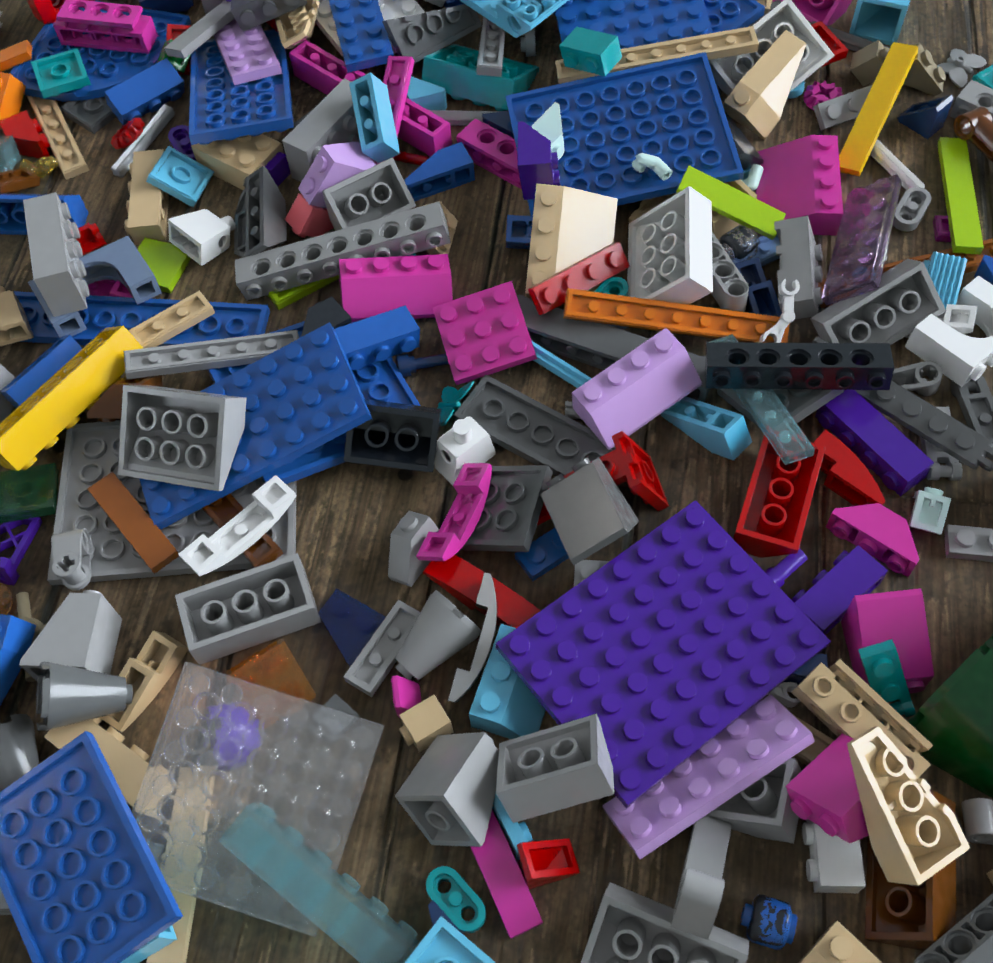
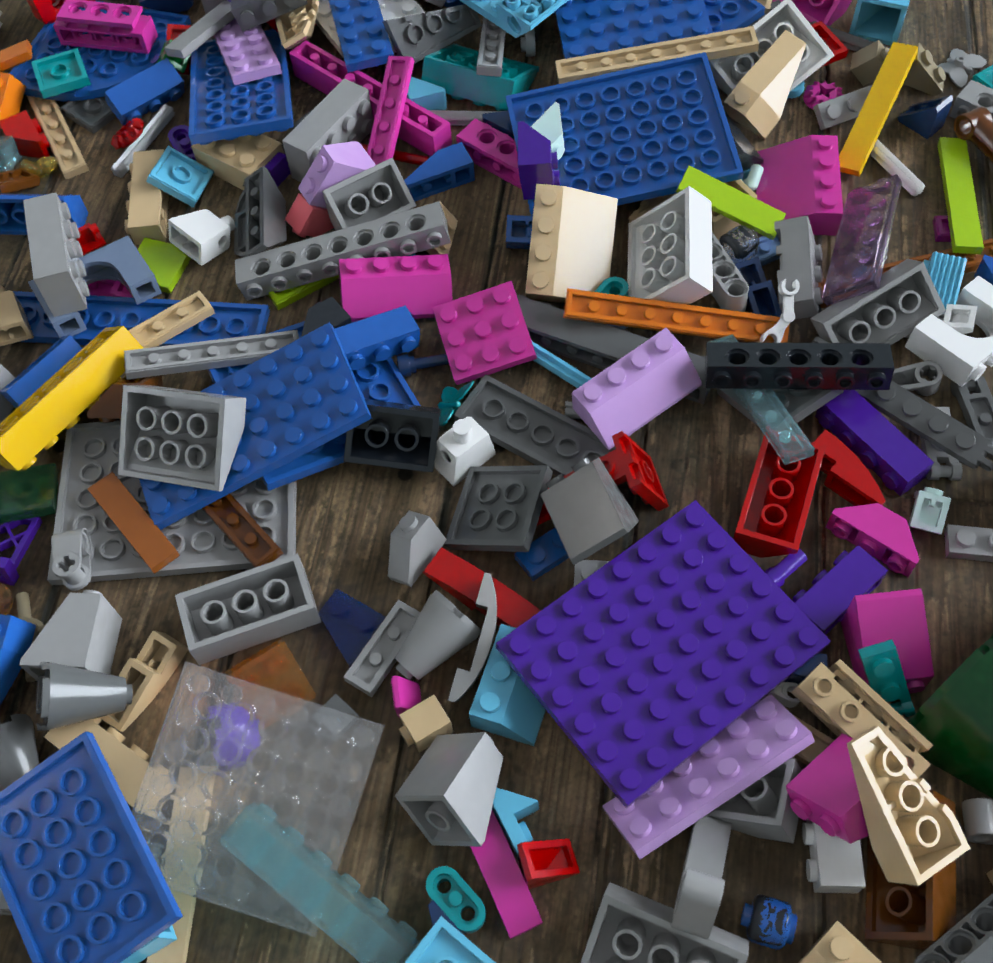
(241, 531): white slope -> none
(374, 118): medium azure brick -> none
(463, 515): dark pink slope -> none
(554, 769): light grey slope -> none
(579, 276): plate -> none
(591, 51): teal brick -> none
(653, 162): light aqua arm -> none
(710, 426): medium azure slope -> none
(911, 208): light grey plate -> none

